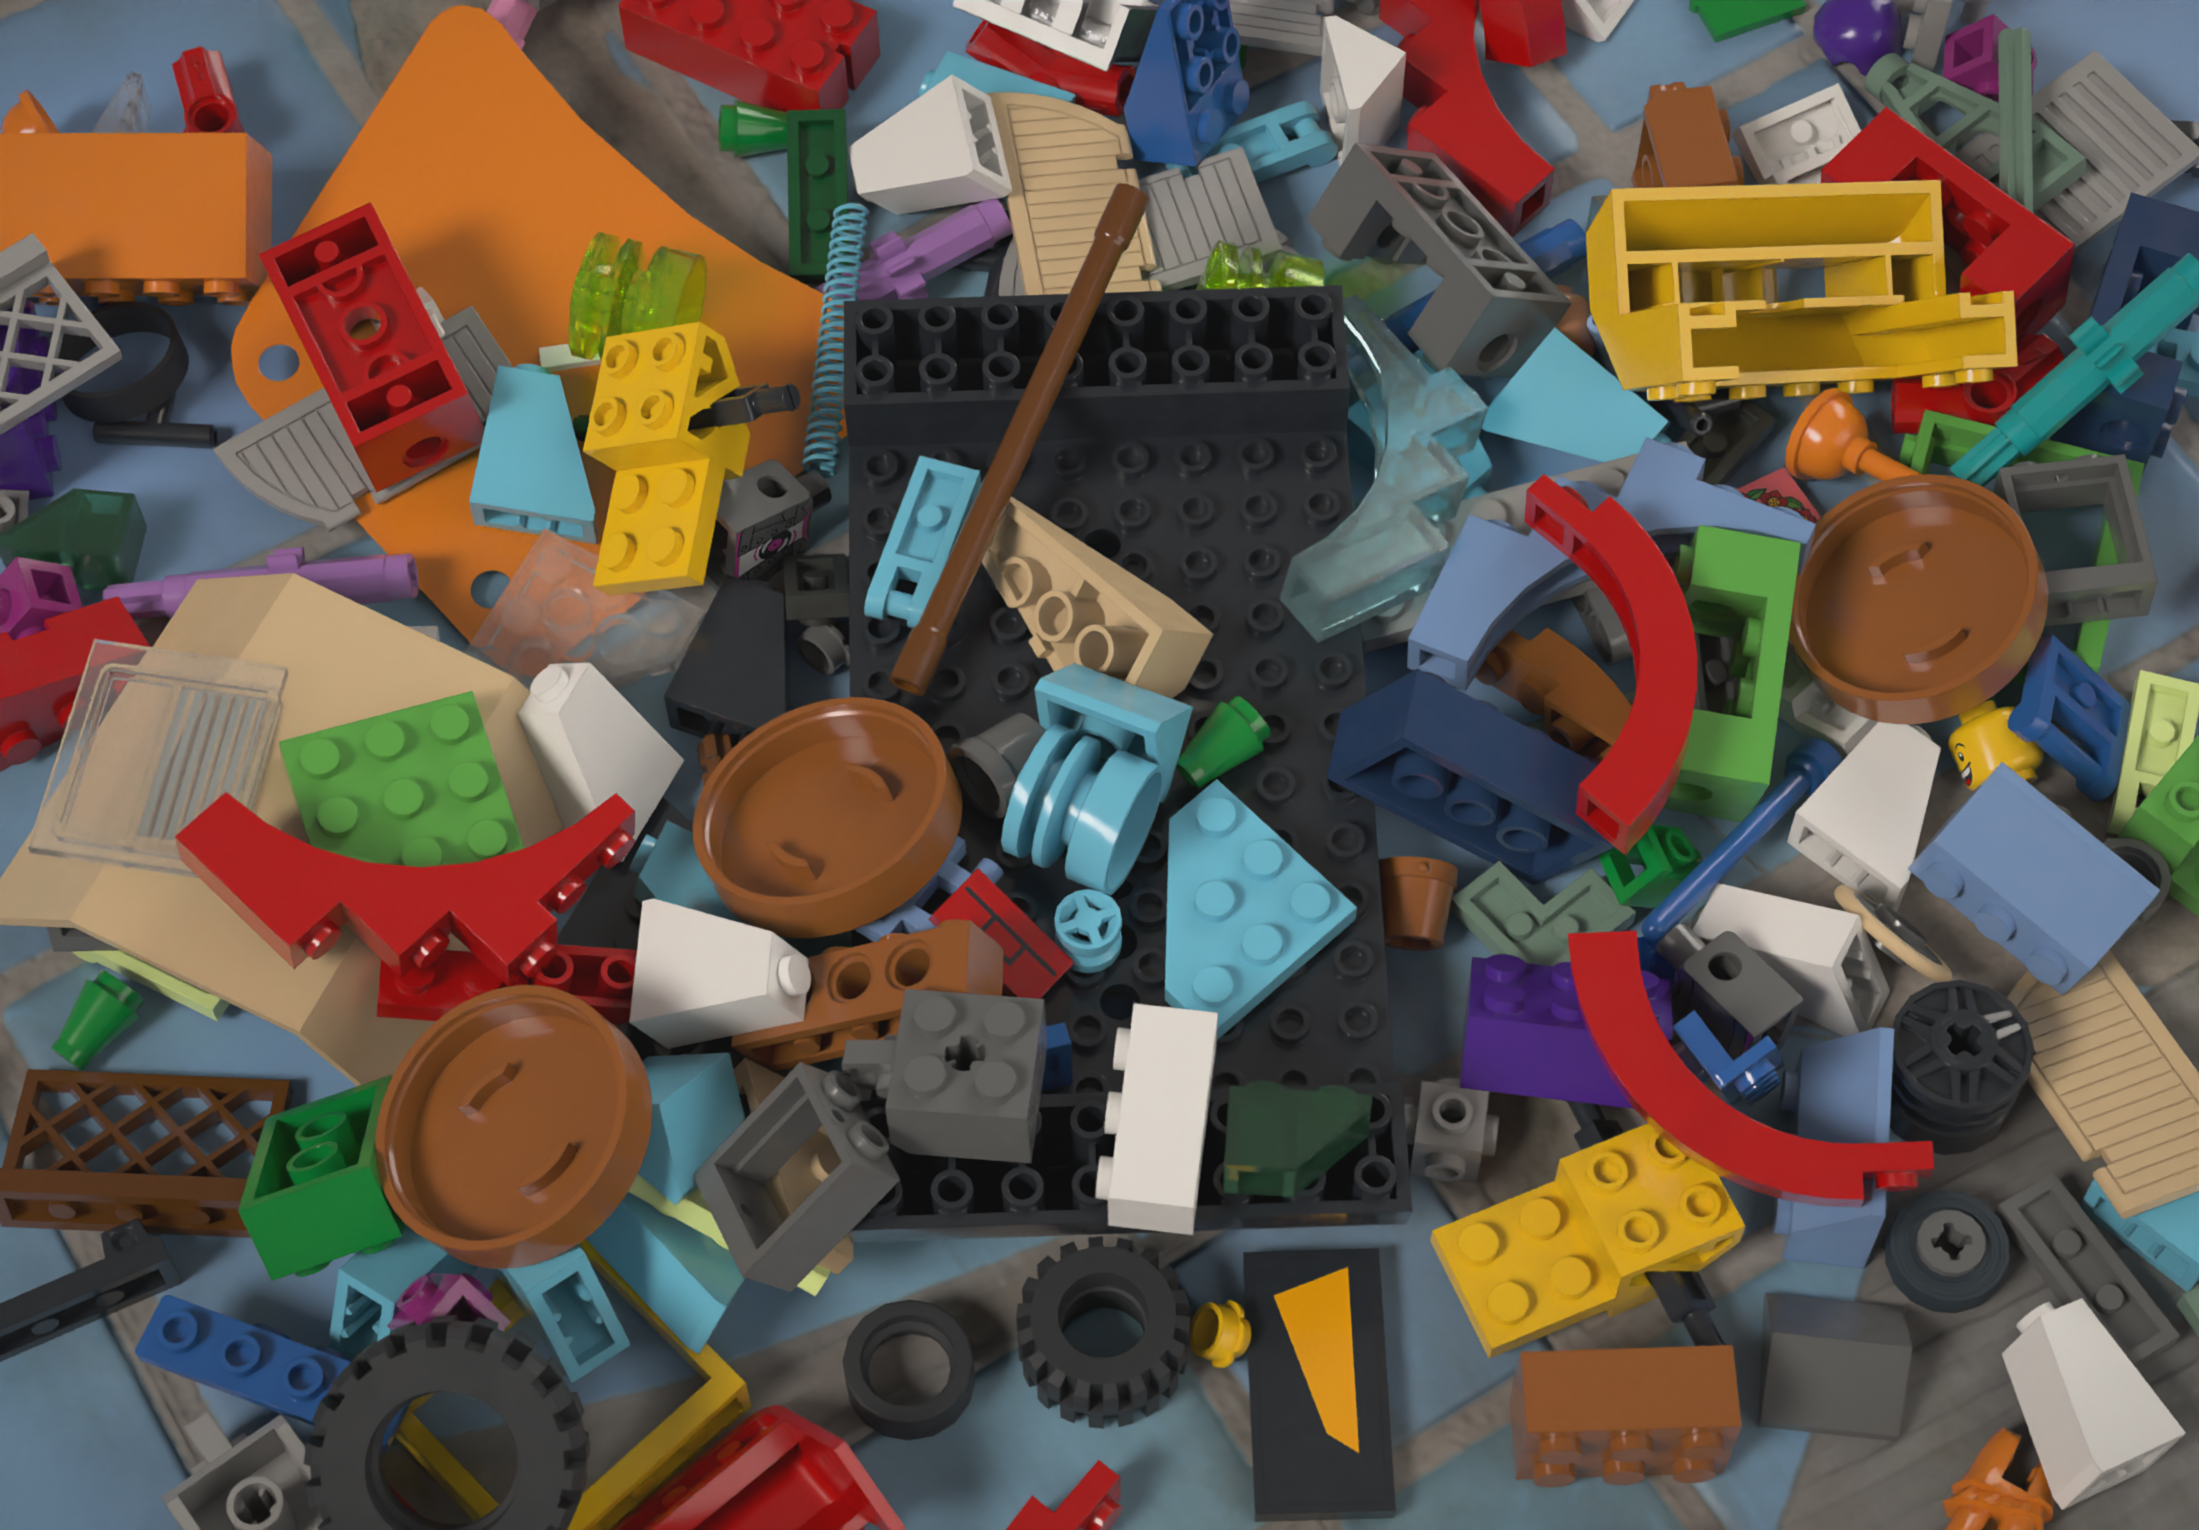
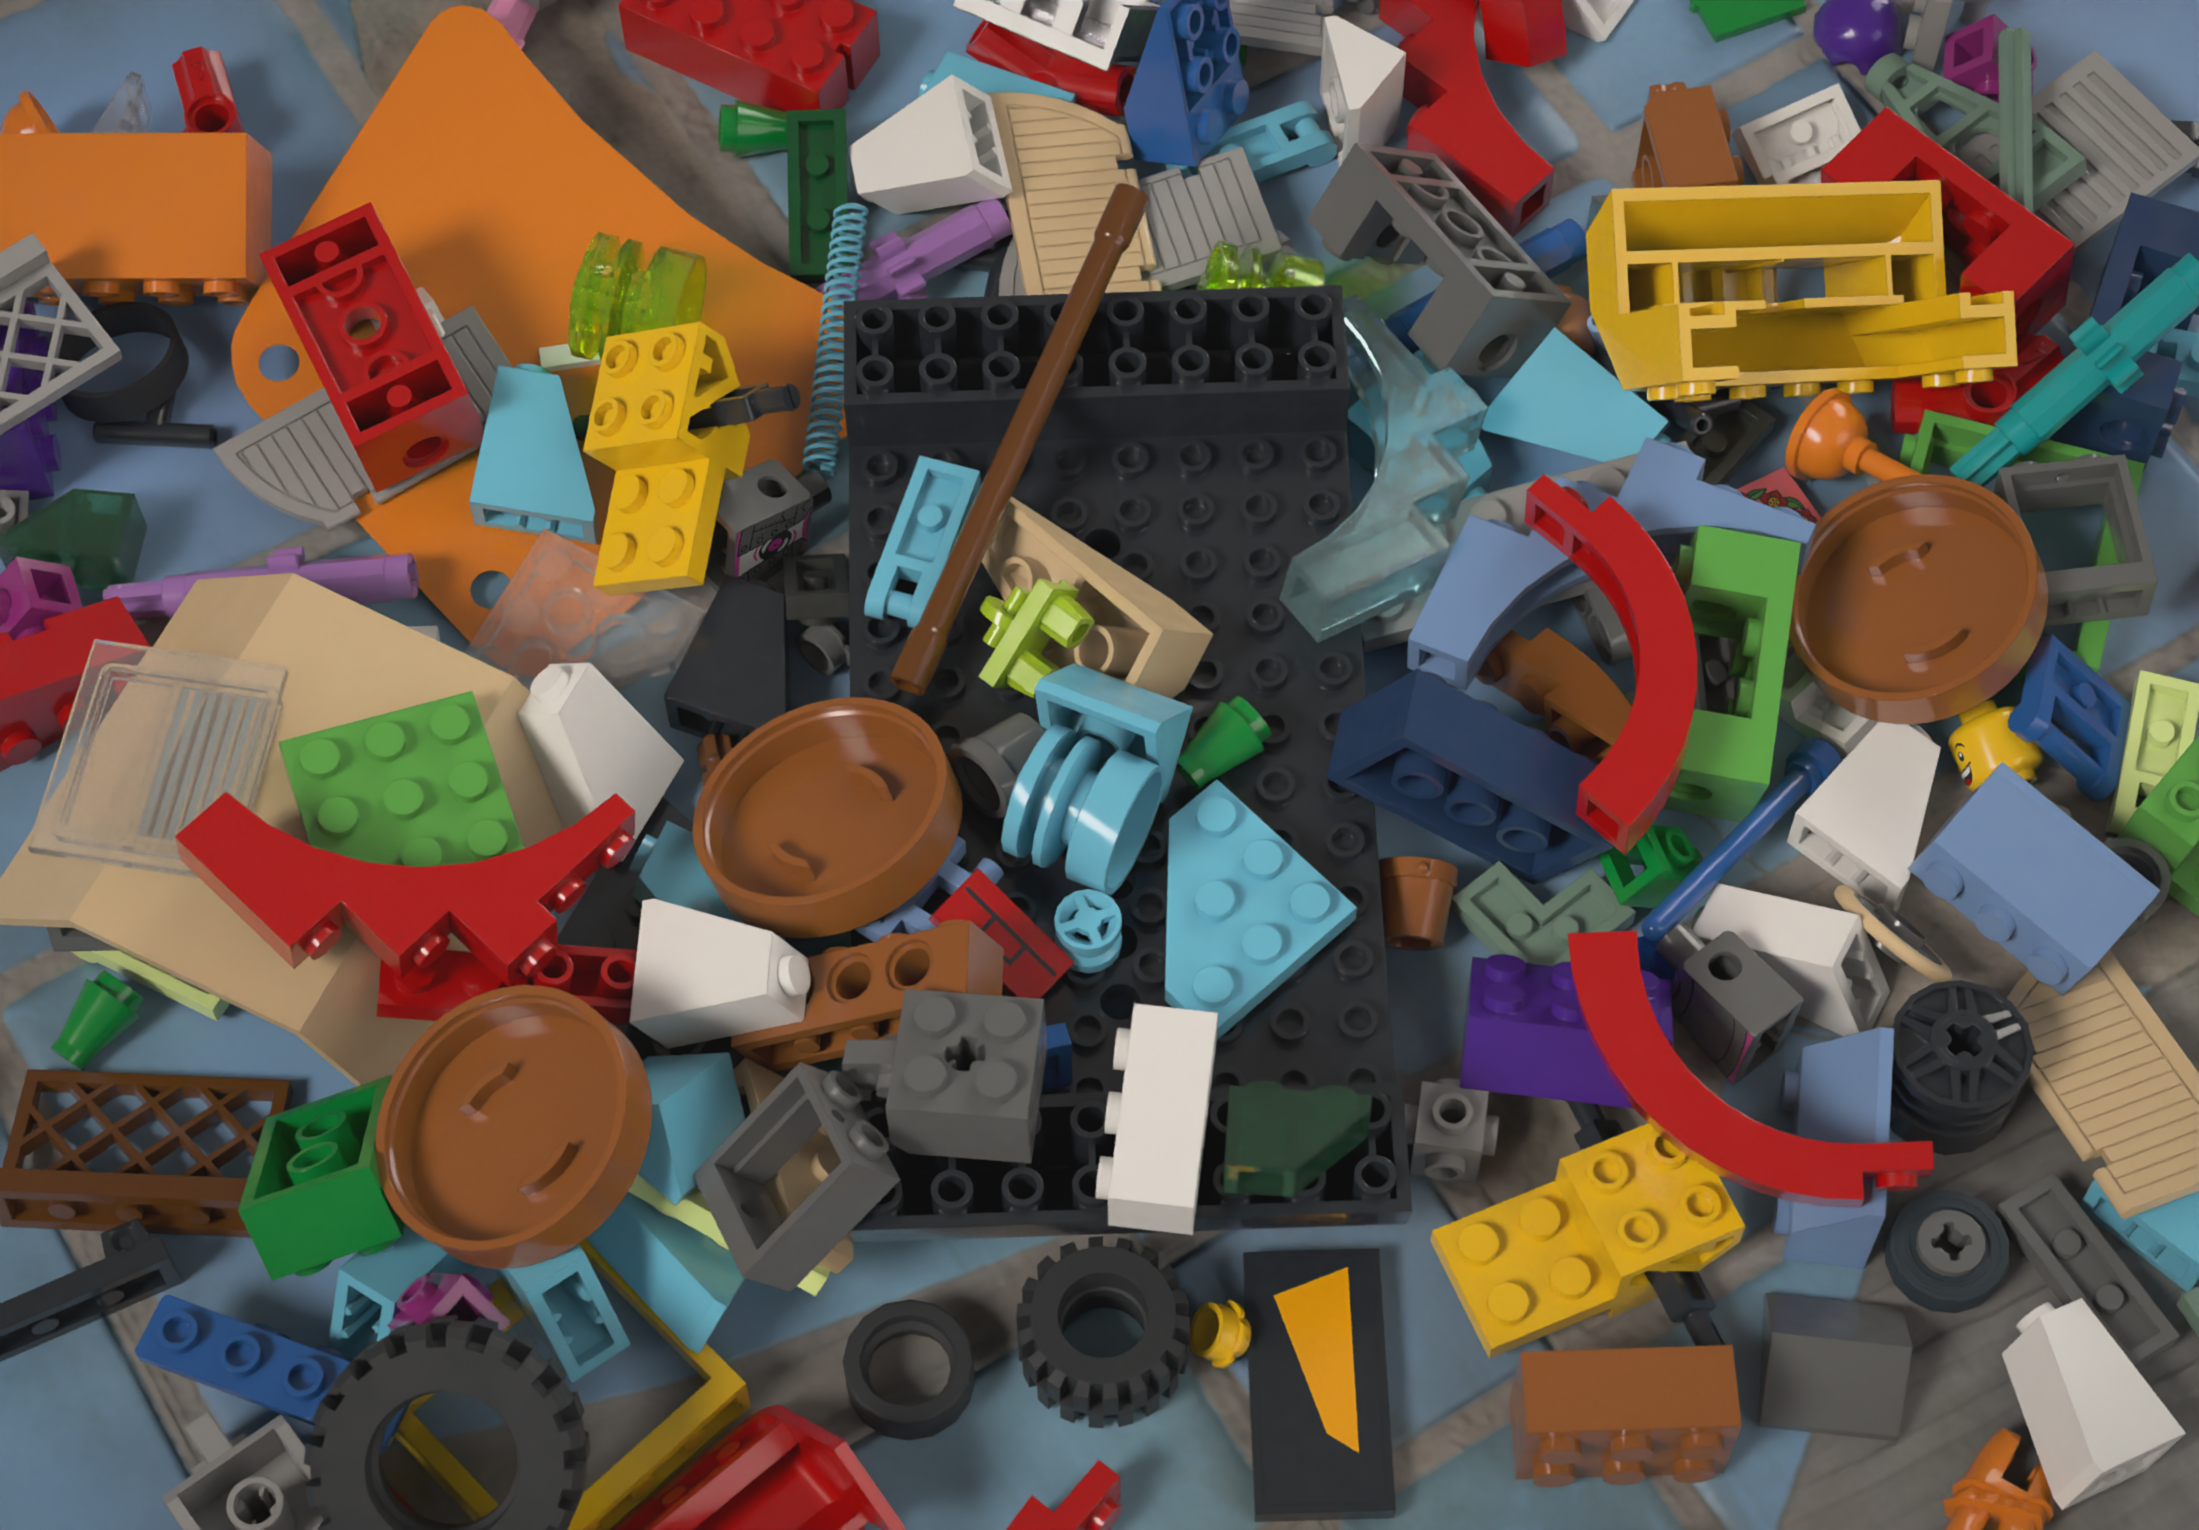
(1023, 629): none -> lime hips
(1747, 1077): blue bracket -> none

